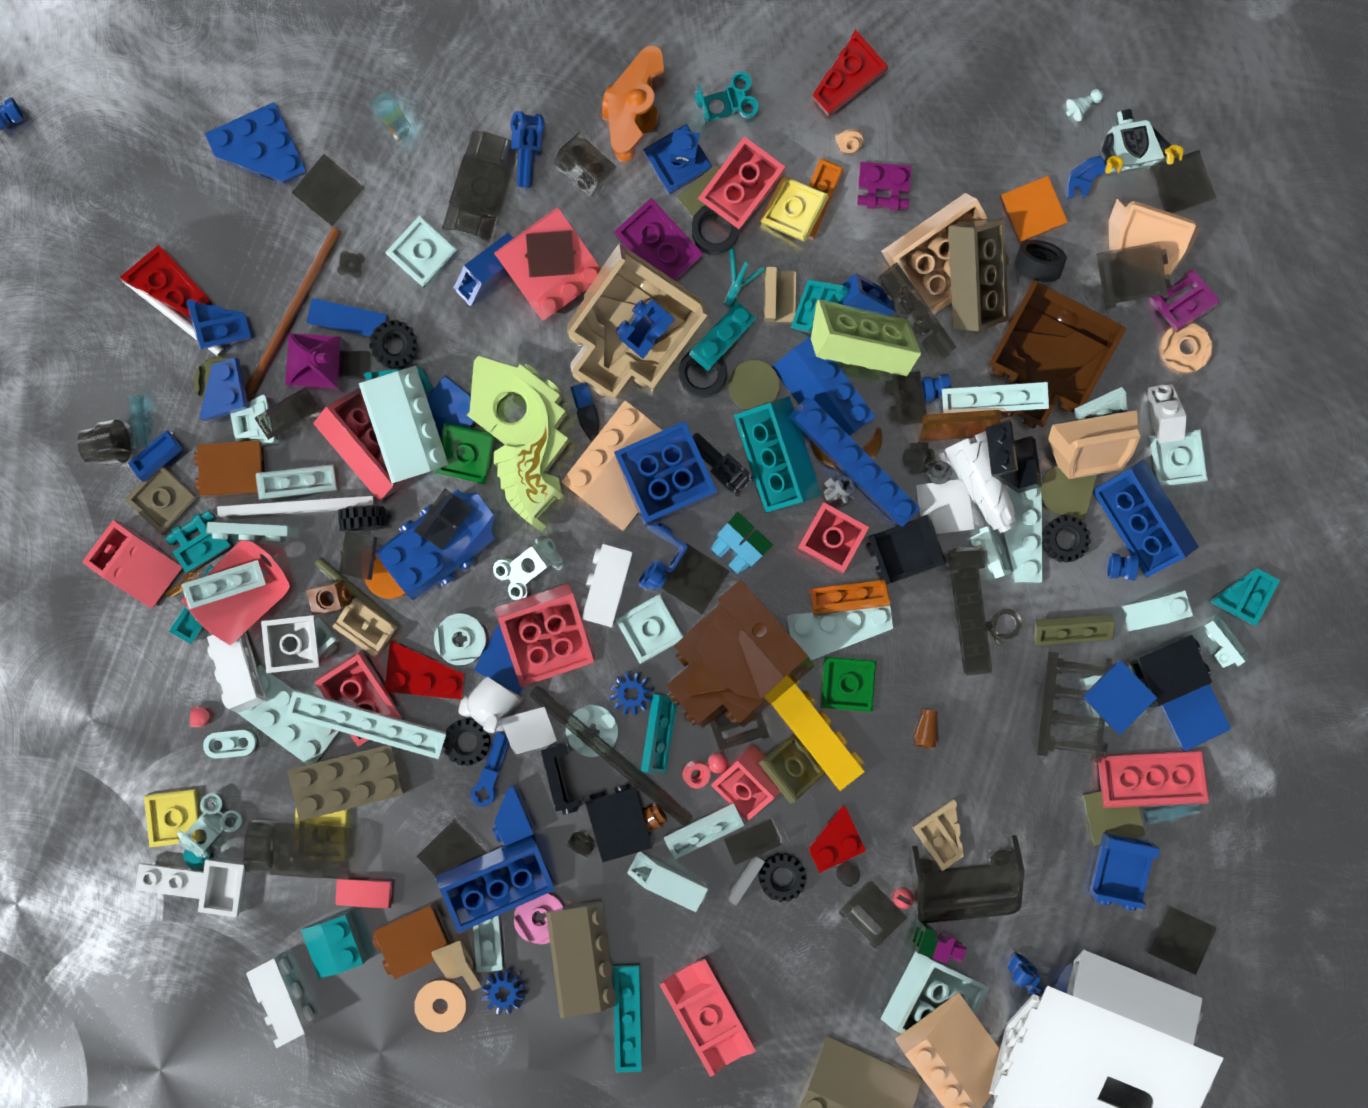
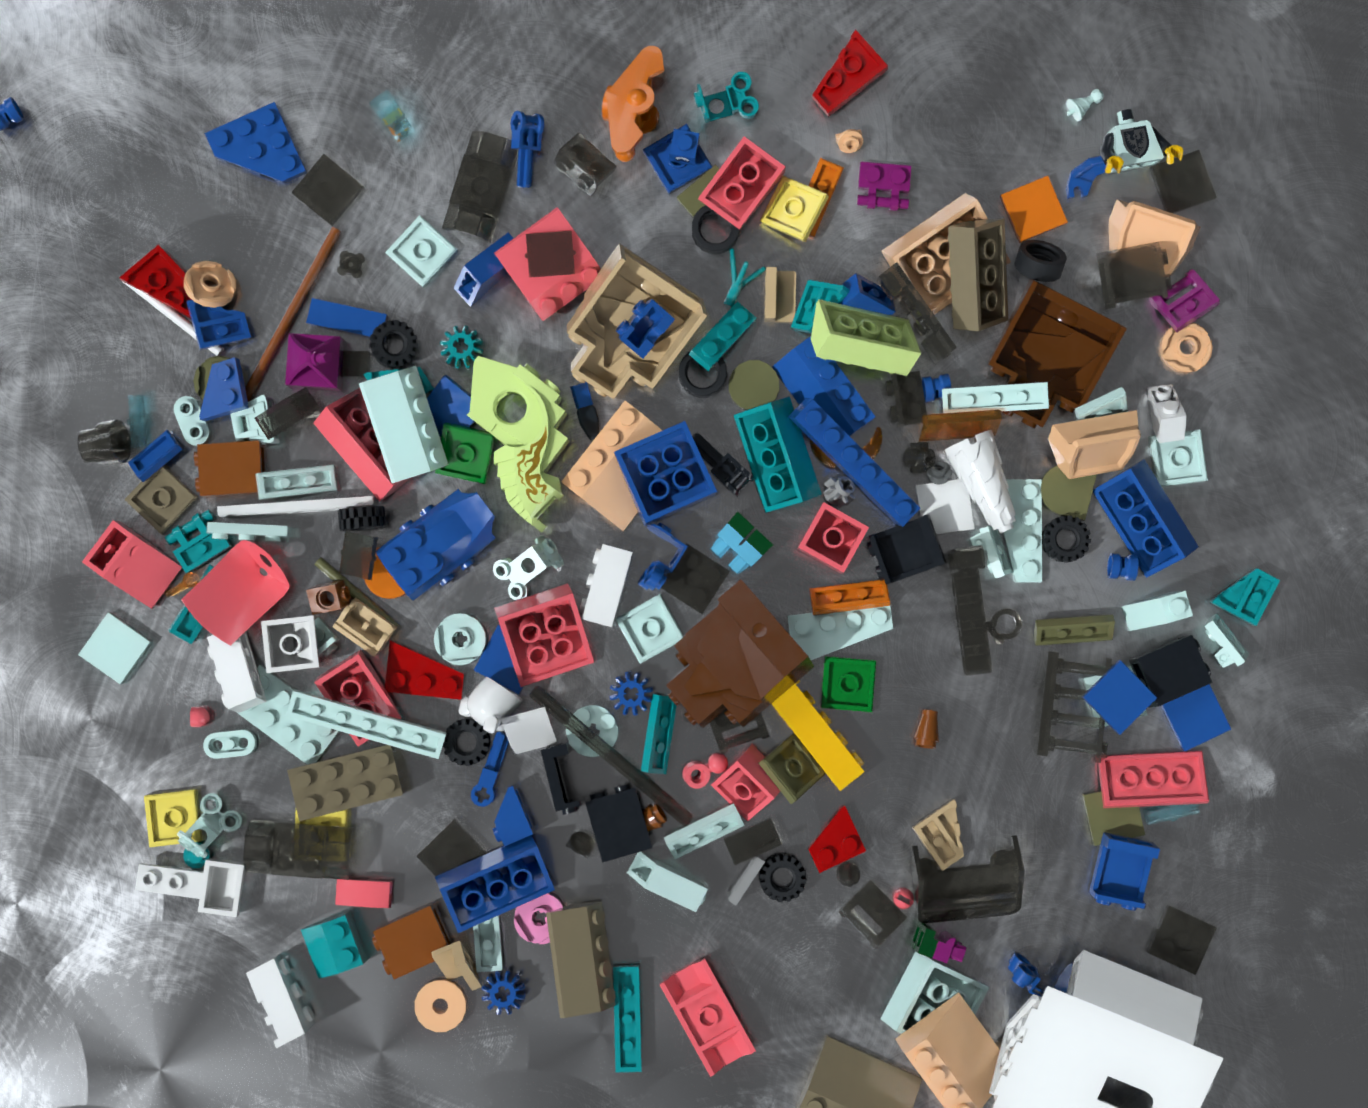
(115, 648): none -> light aqua tile
(191, 420): none -> light aqua plate
(207, 295): none -> light nougat tile
(223, 584): light aqua plate -> none
(443, 519): clear smoke panel -> none
(454, 354): none -> teal gear
(658, 240): magenta plate -> none
(1013, 461): black panel -> none

